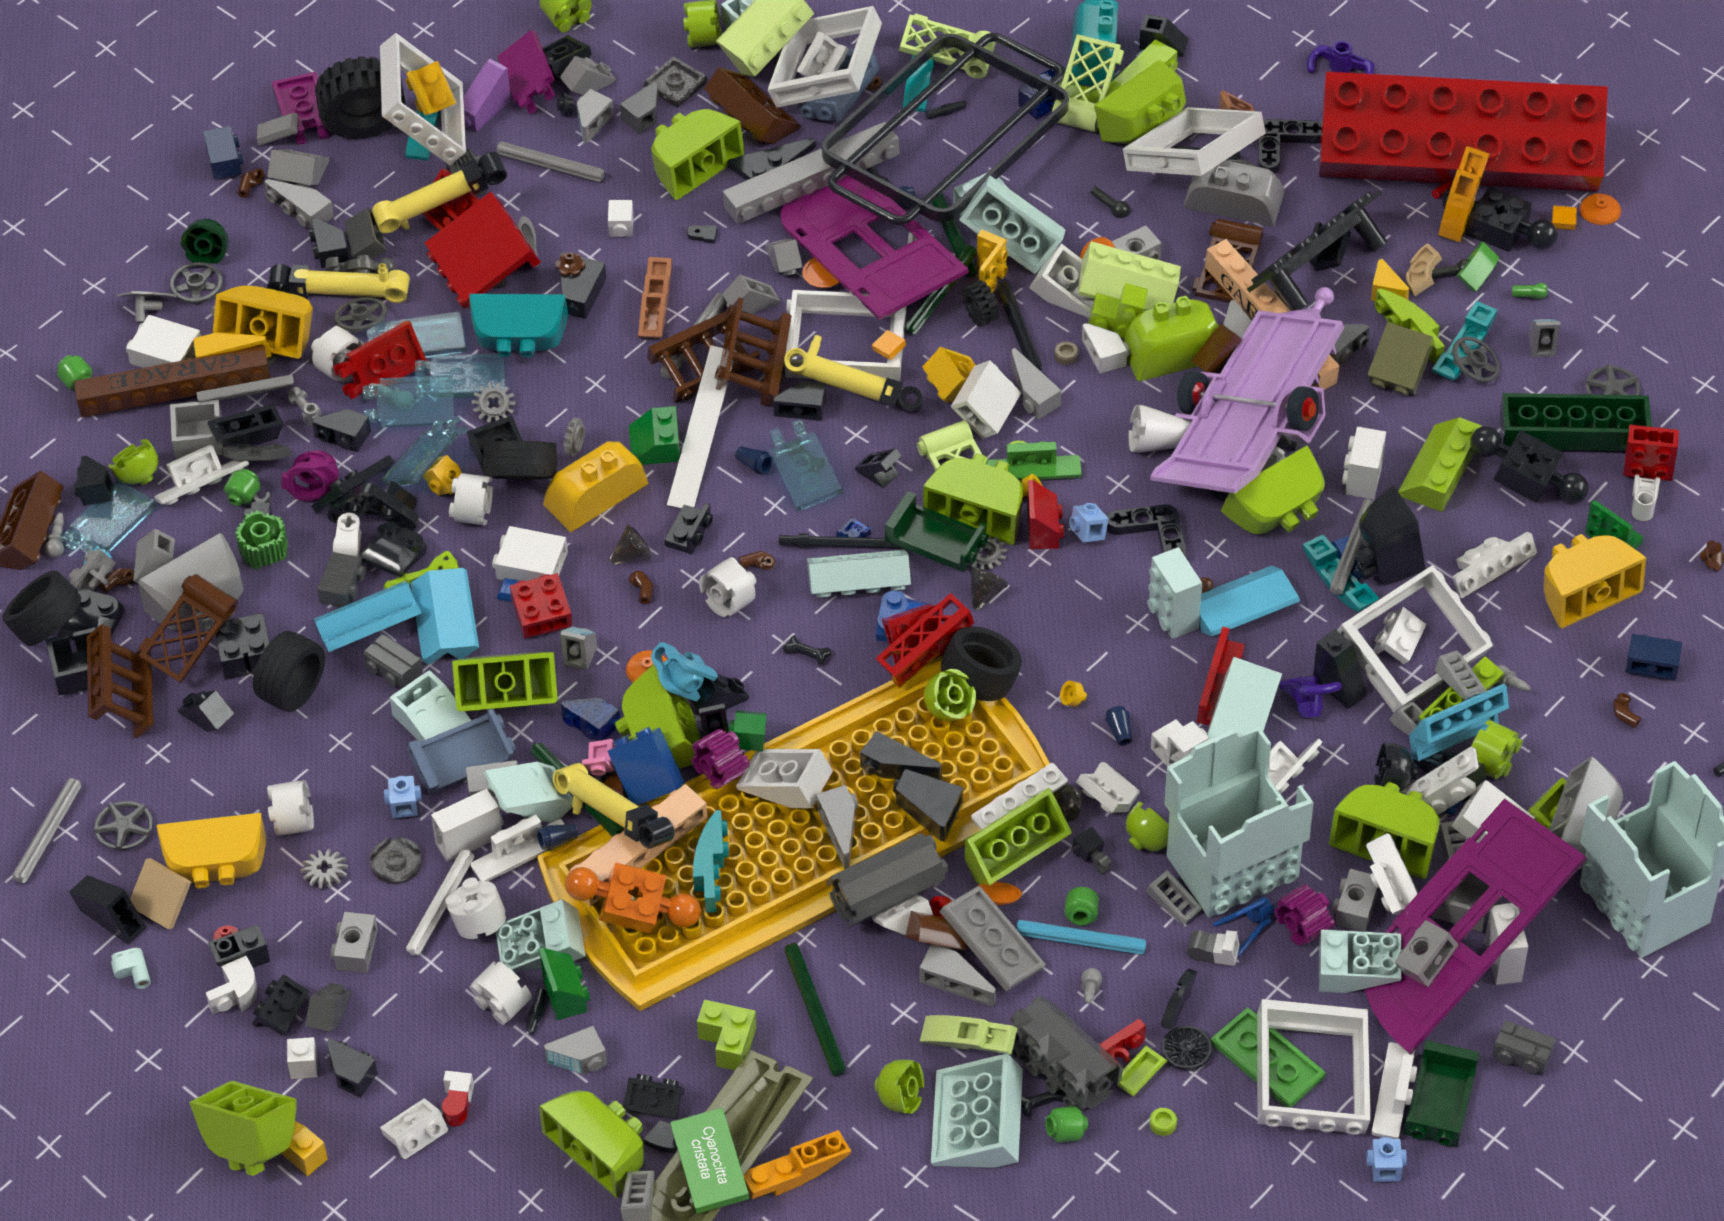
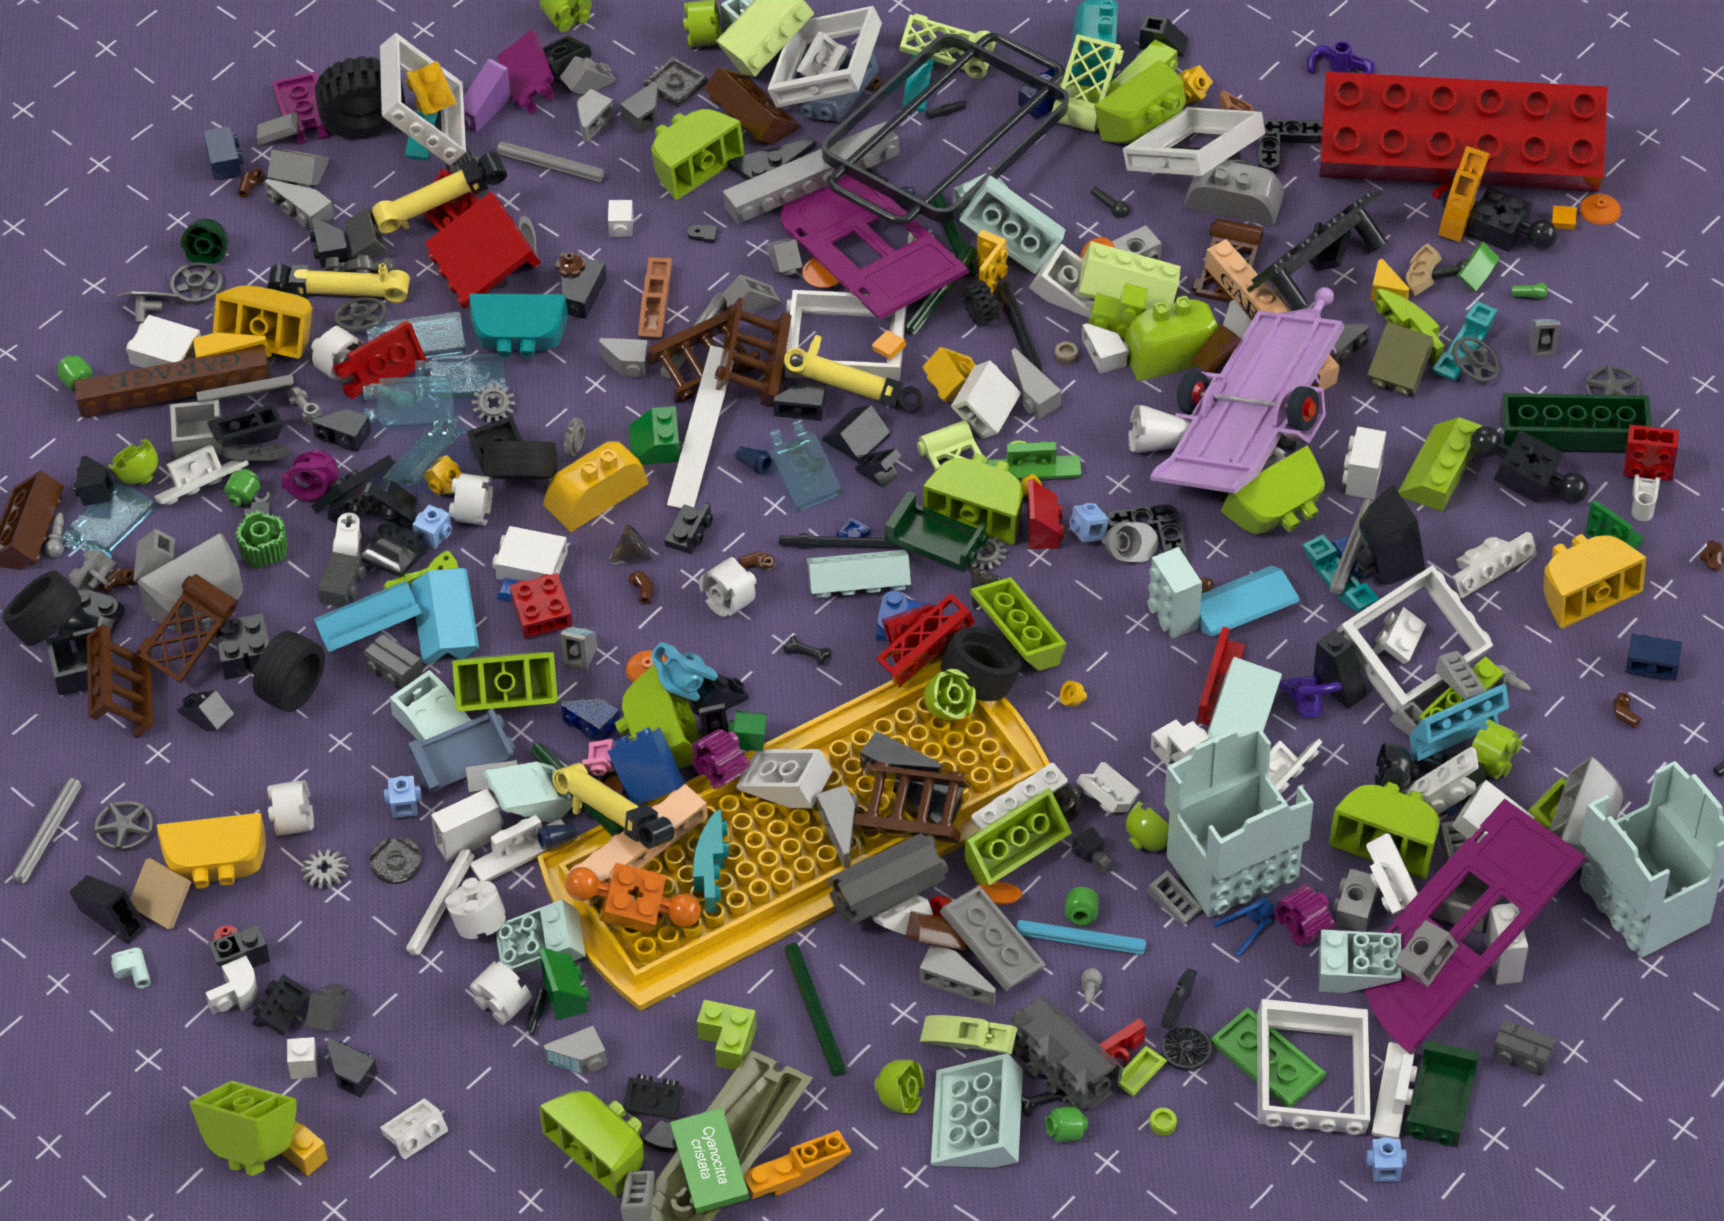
(357, 955): light grey brick -> none
(433, 525): none -> light blue brick
(457, 1103): leg -> none
(565, 104): black plate -> none
(625, 355): none -> light grey slope
(858, 433): none -> slope
(896, 824): none -> reddish brown fence
(1021, 622): none -> lime slope
(1119, 723): dark blue cone -> none
(1131, 542): none -> light grey piece
(1195, 84): none -> yellow brick
(1214, 947): leg -> none

